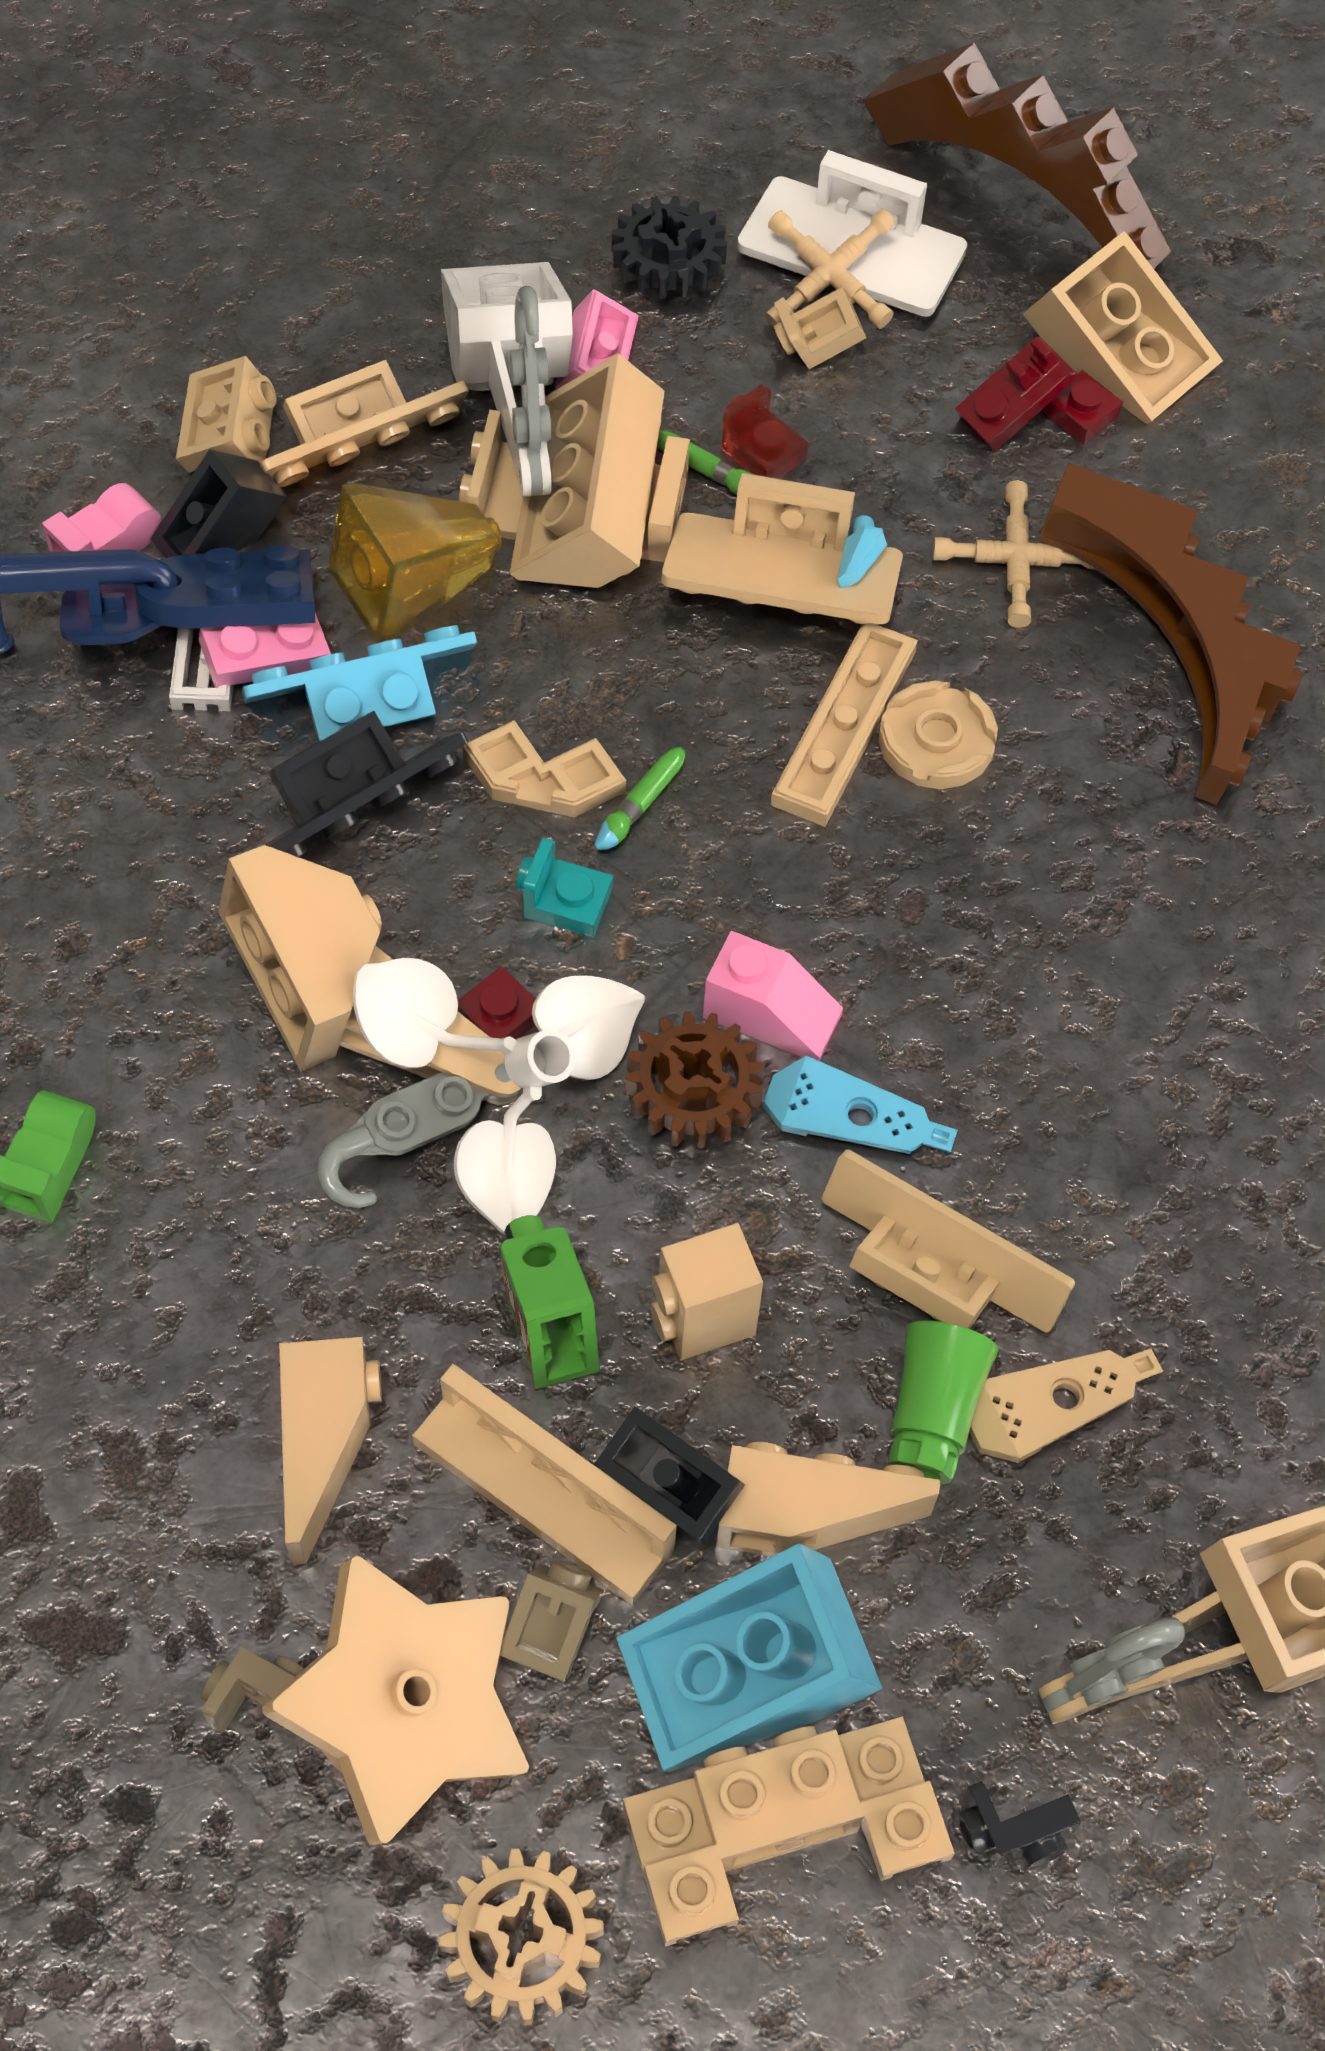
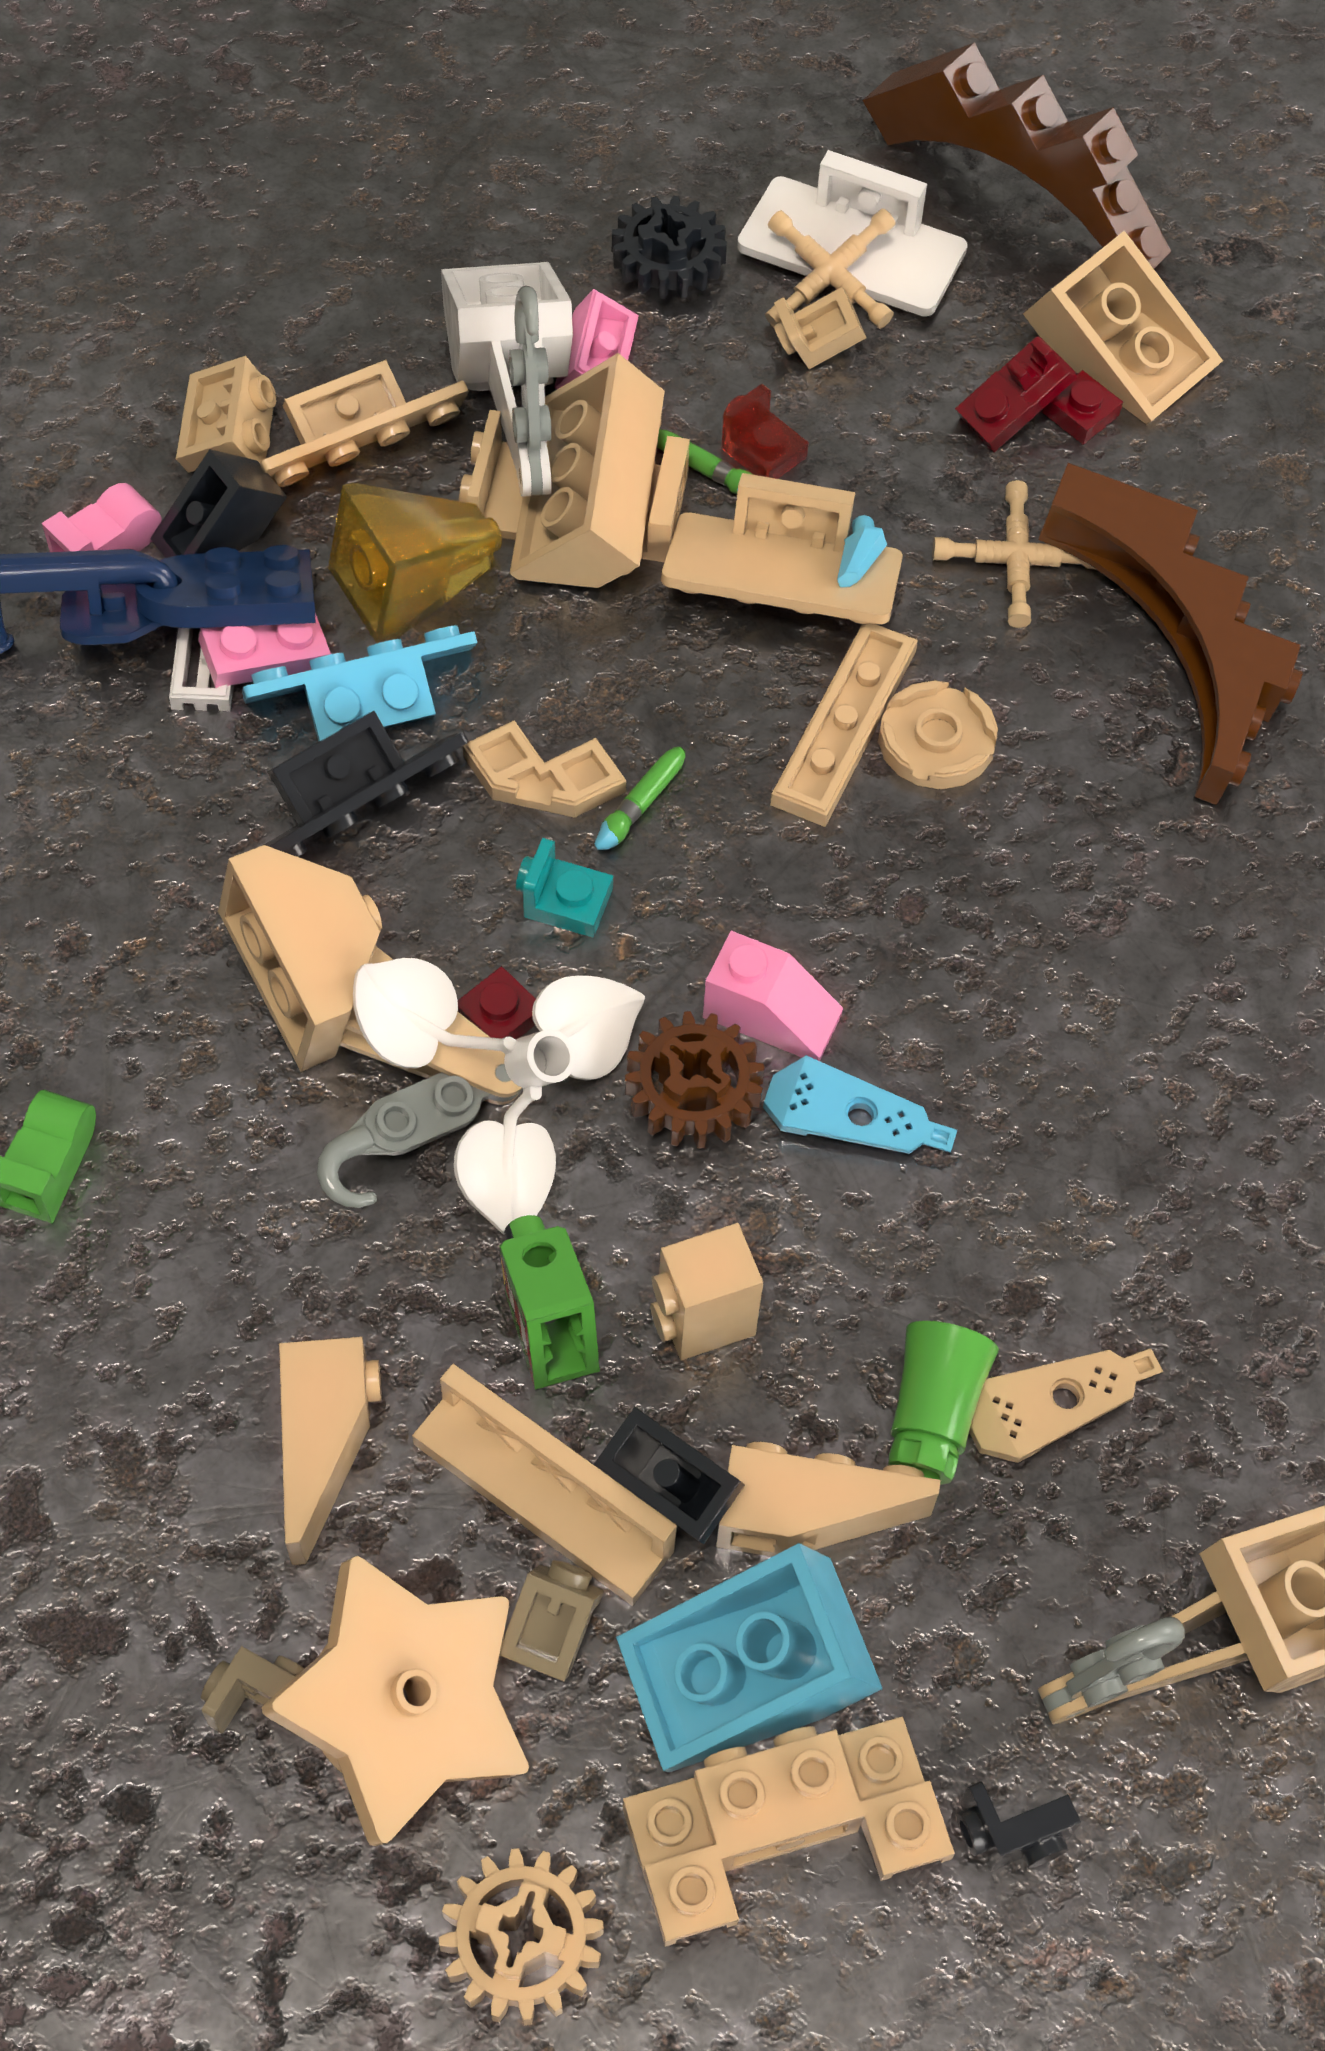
(938, 1254): tan bracket -> none

